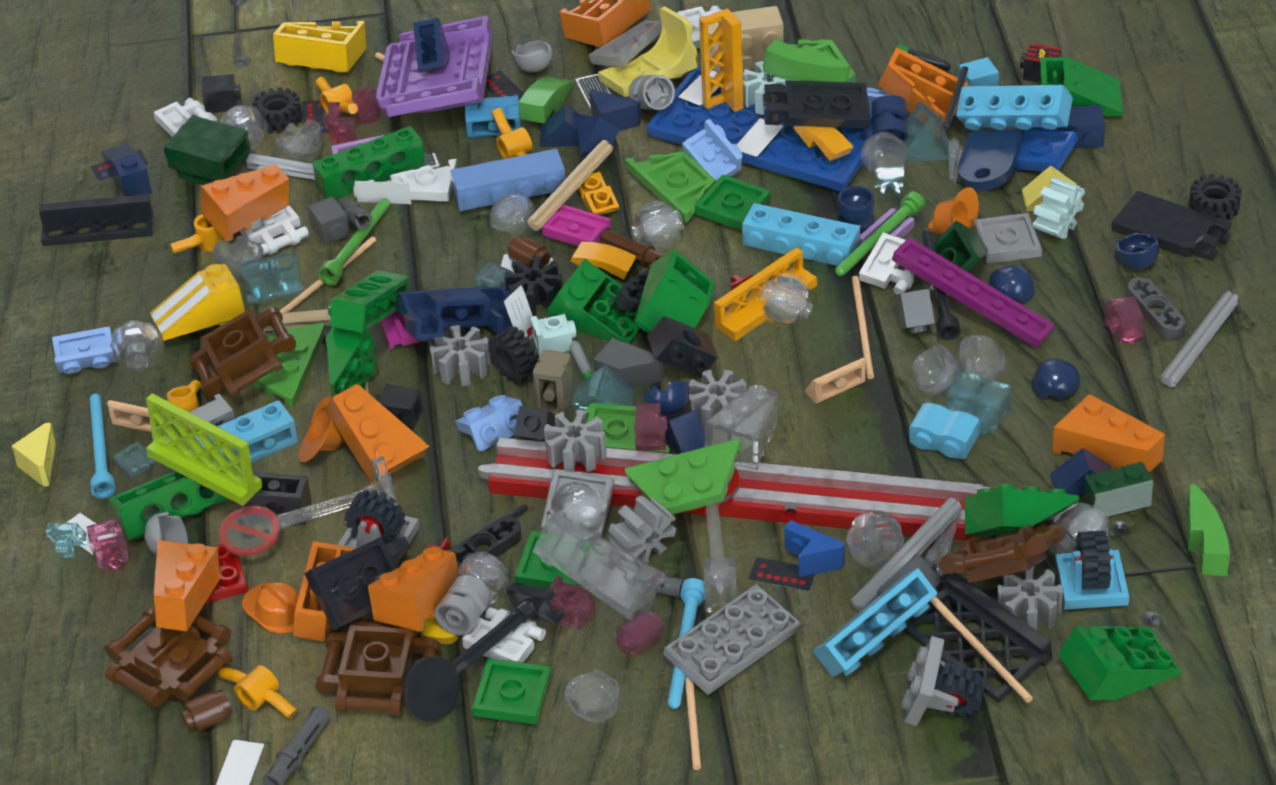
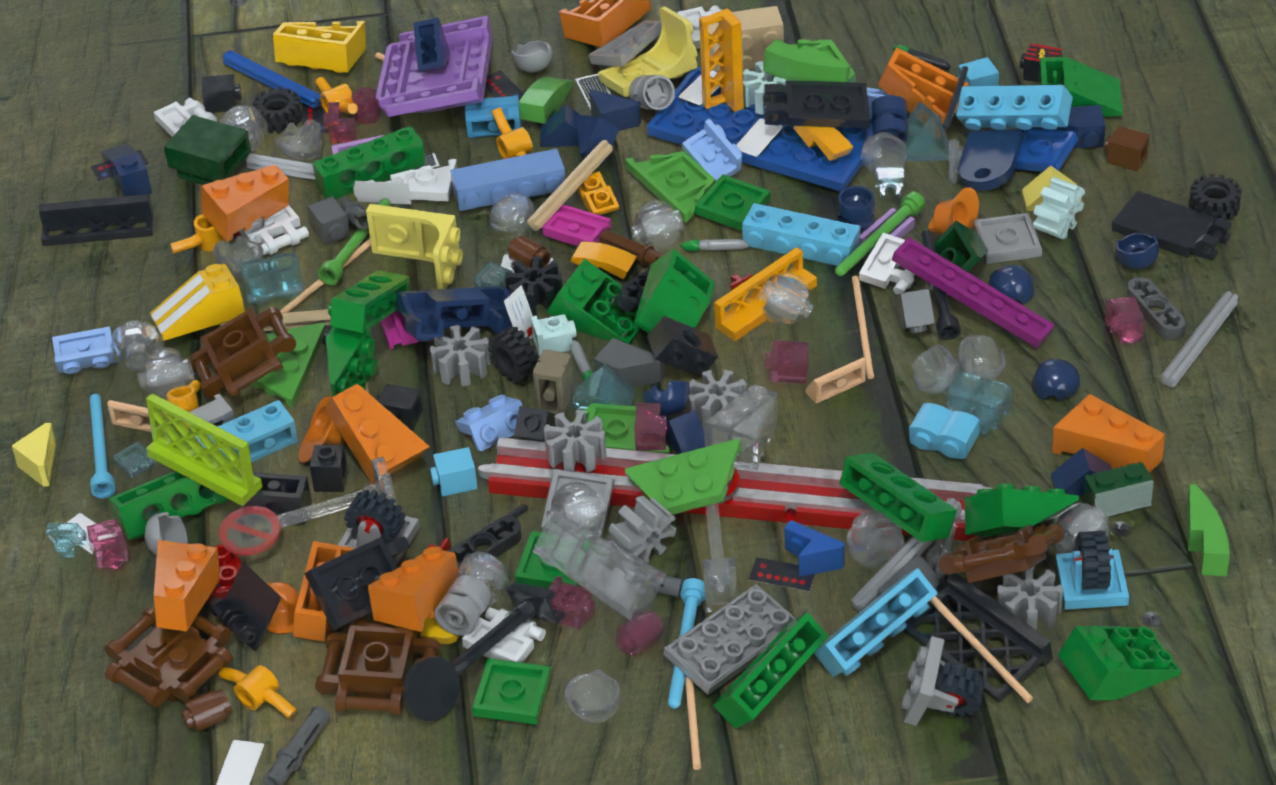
(164, 371): none -> clear plant
(247, 607): none -> black hinge
(270, 77): none -> blue axle
(329, 468): none -> black brick
(417, 236): none -> light yellow bracket
(454, 472): none -> medium azure brick
(714, 245): none -> light grey piece
(770, 670): none -> green brick
(788, 361): none -> clear pink brick
(898, 497): none -> green brick
(1127, 148): none -> reddish brown brick

